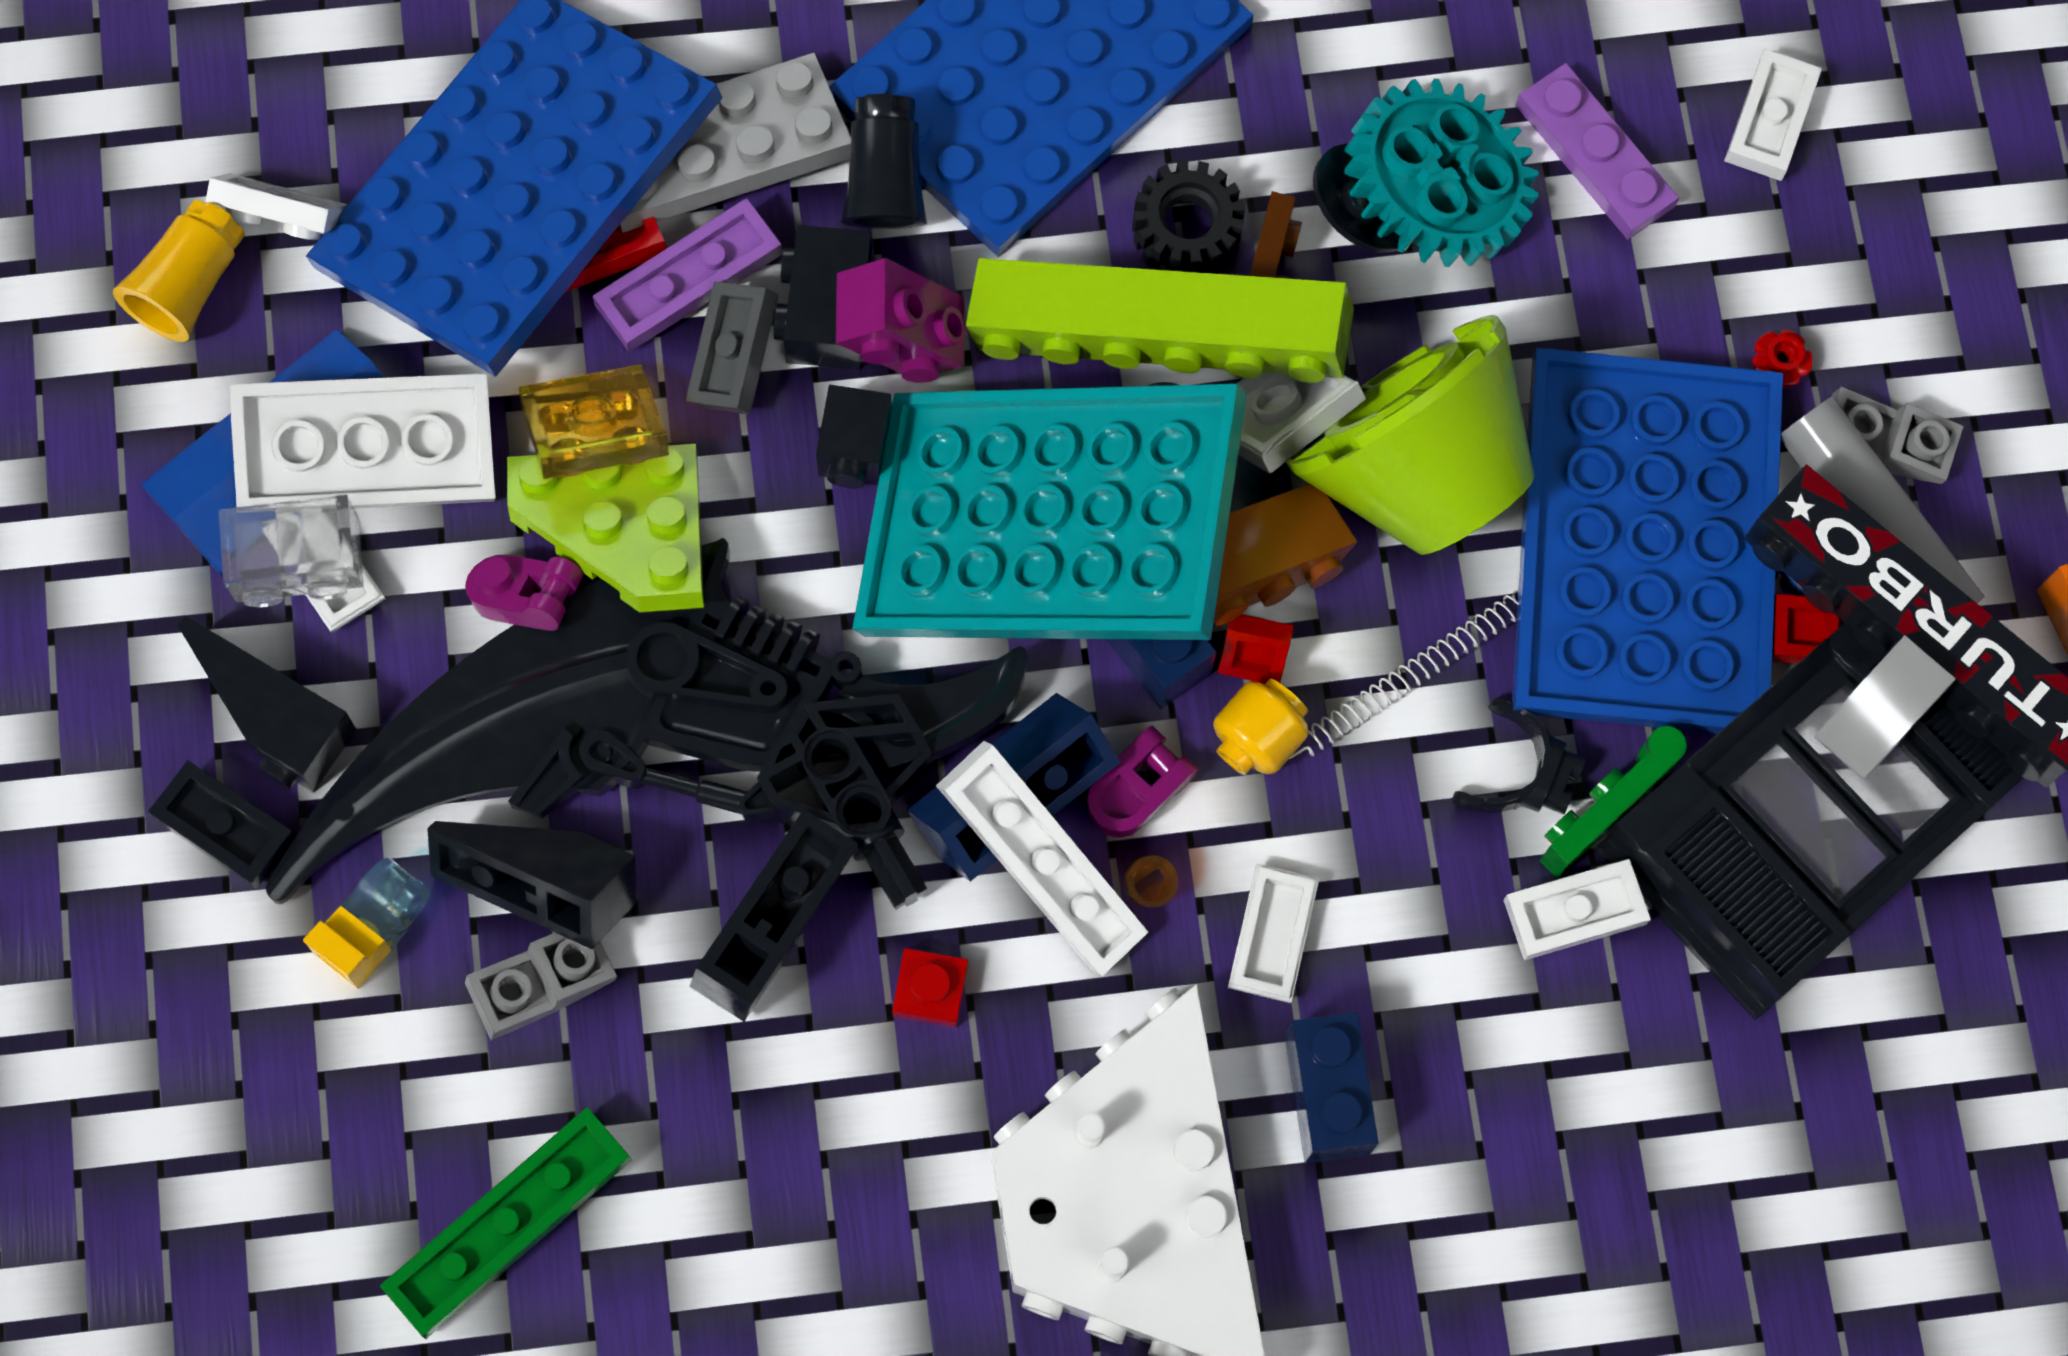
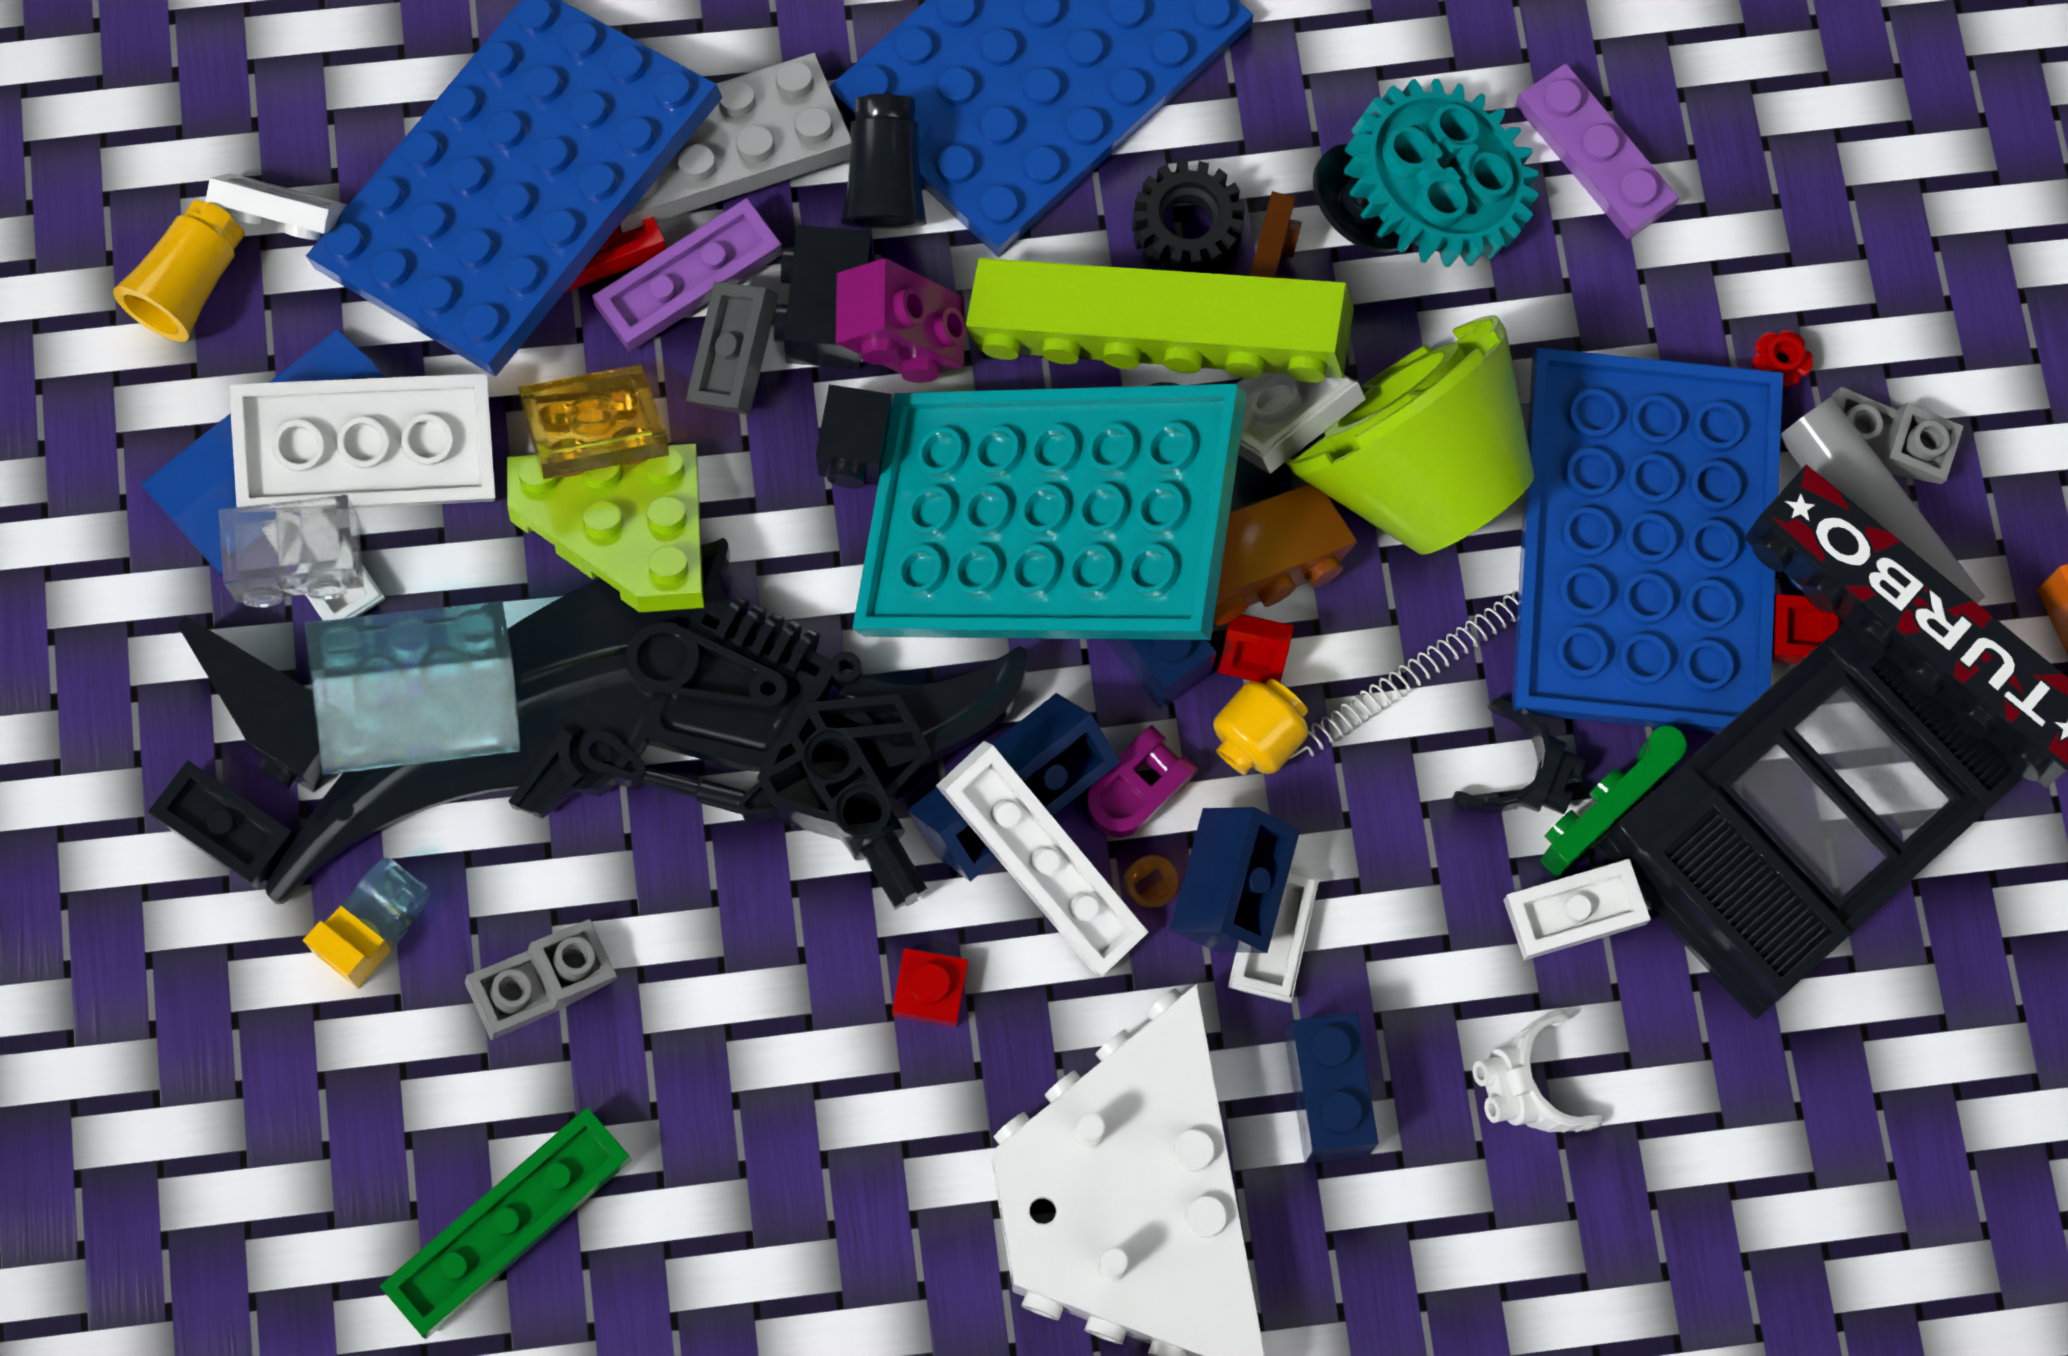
(412, 687): none -> clear light blue slope
(505, 589): magenta plate -> none
(540, 874): black slope -> none
(772, 915): black slope -> none
(1235, 880): none -> dark blue brick
(1513, 1090): none -> white helmet
(1773, 114): white plate -> none
(1884, 707): light grey slope -> none

